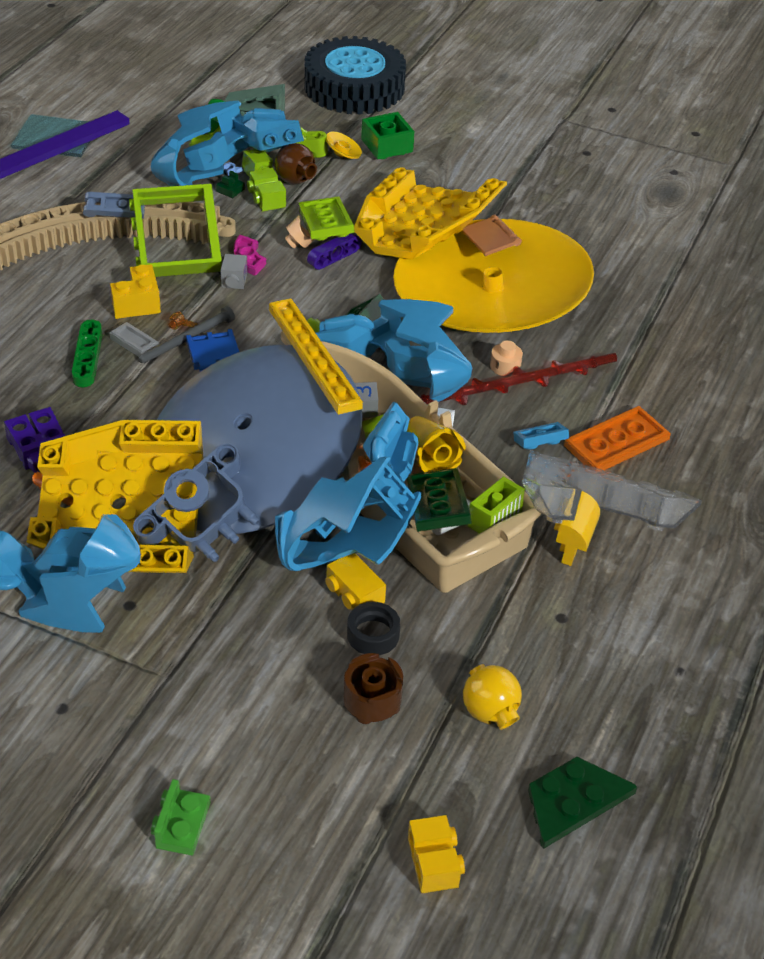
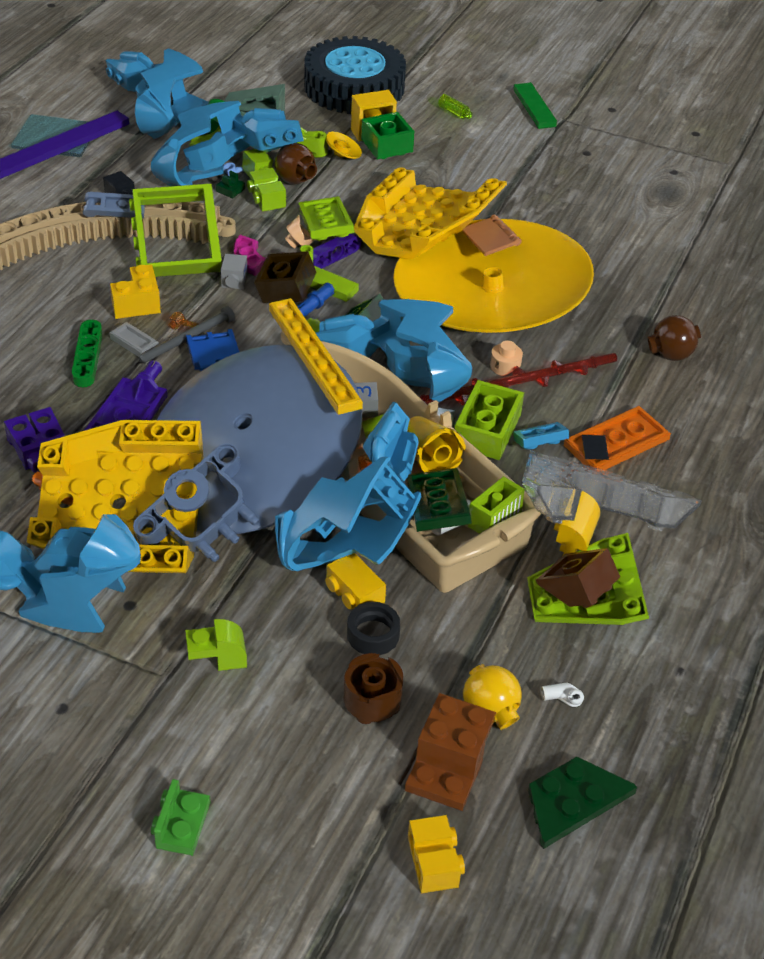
(118, 183): none -> black brick
(132, 399): none -> dark purple plate
(154, 87): none -> dark azure piece
(221, 641): none -> lime brick
(285, 277): none -> dark brown brick
(316, 299): none -> blue pin
(343, 288): none -> lime piece
(370, 105): none -> yellow brick
(450, 751): none -> dark orange bracket
(454, 106): none -> clear neon green cylinder
(490, 417): none -> lime brick
(535, 105): none -> green tile
(564, 692): none -> white arm
(580, 577): none -> reddish brown slope
(595, 447): none -> black piece
(618, 606): none -> lime wedge
(674, 338): none -> reddish brown brick

